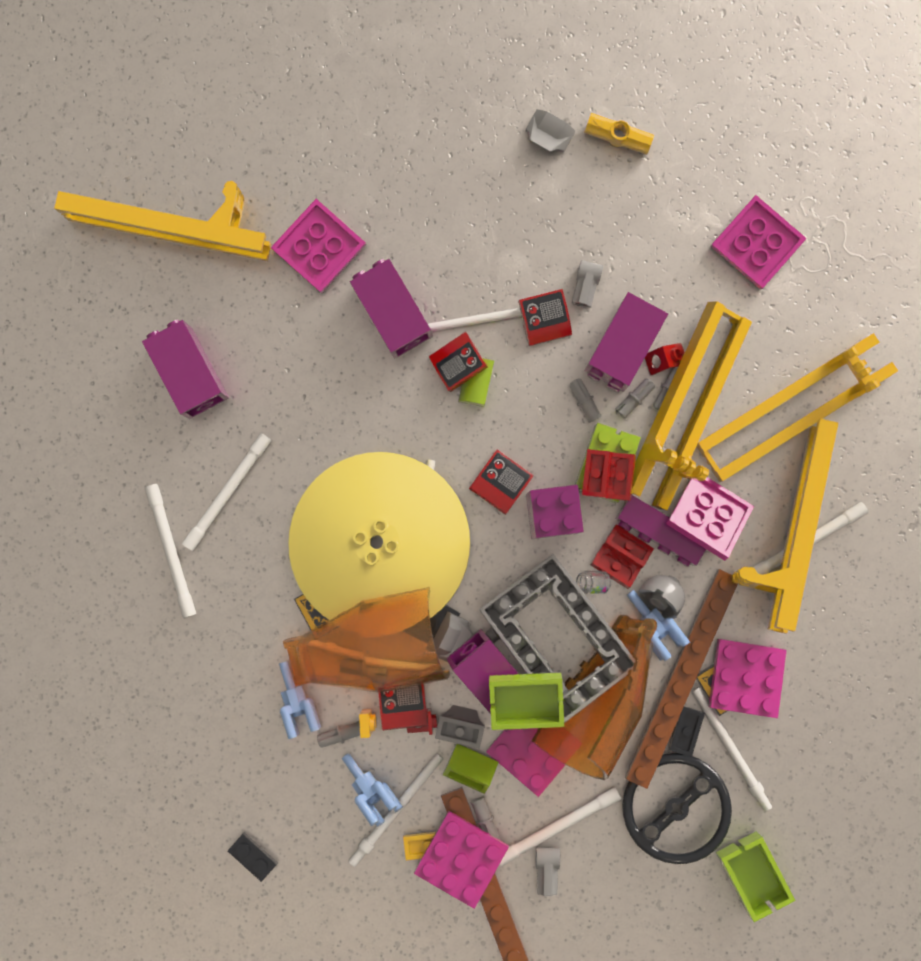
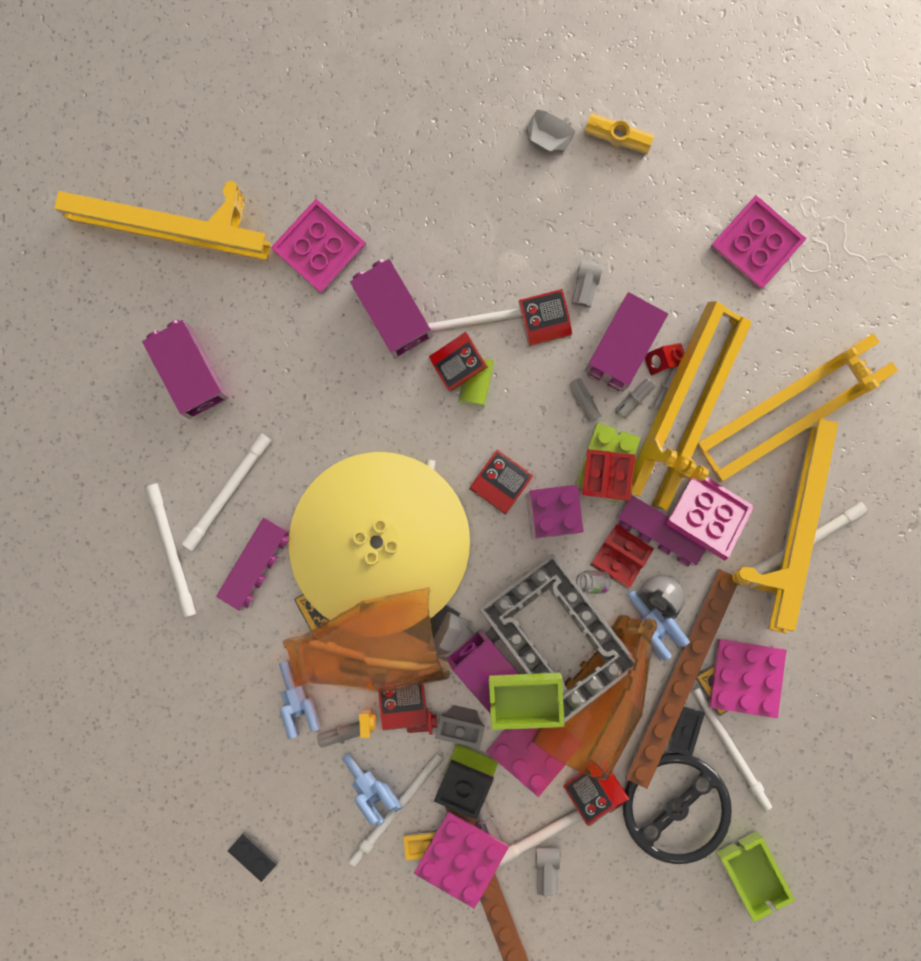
(252, 564): none -> magenta brick
(463, 789): none -> black tile
(595, 796): none -> slope

